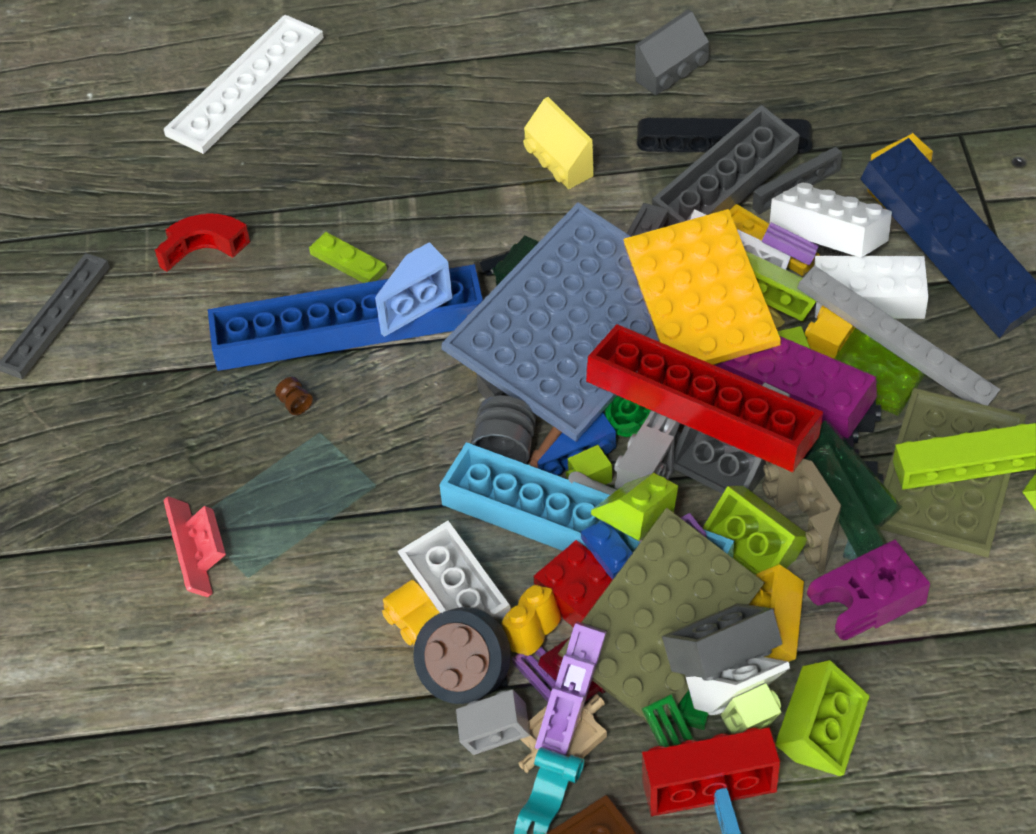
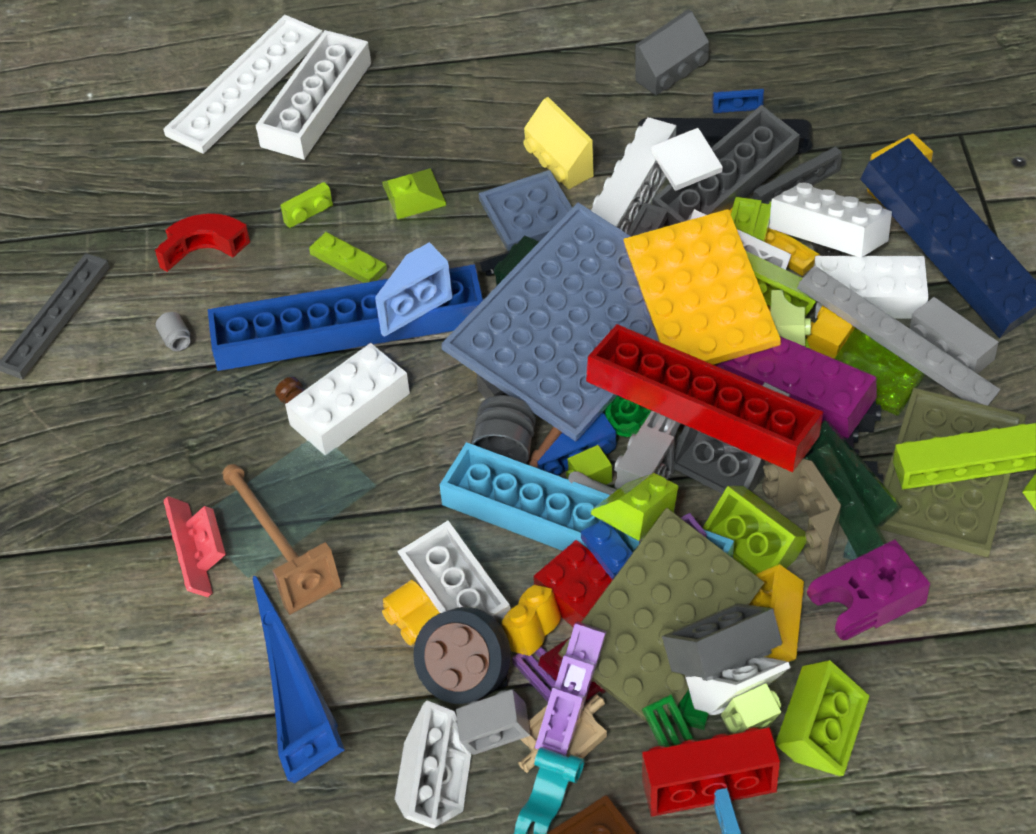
(173, 331): none -> light grey brick
(301, 578): none -> medium nougat tile
(303, 720): none -> blue plate
(306, 204): none -> lime plate
(313, 94): none -> white brick
(347, 399): none -> white brick
(414, 193): none -> lime slope
(433, 768): none -> white wedge
(525, 207): none -> sand blue plate
(635, 177): none -> white brick
(686, 159): none -> white tile
(737, 100): none -> blue slope
(751, 217): none -> lime plate
(789, 319): none -> yellowish green arch
(790, 243): medium lavender tile -> none
(954, 335): none -> light grey brick

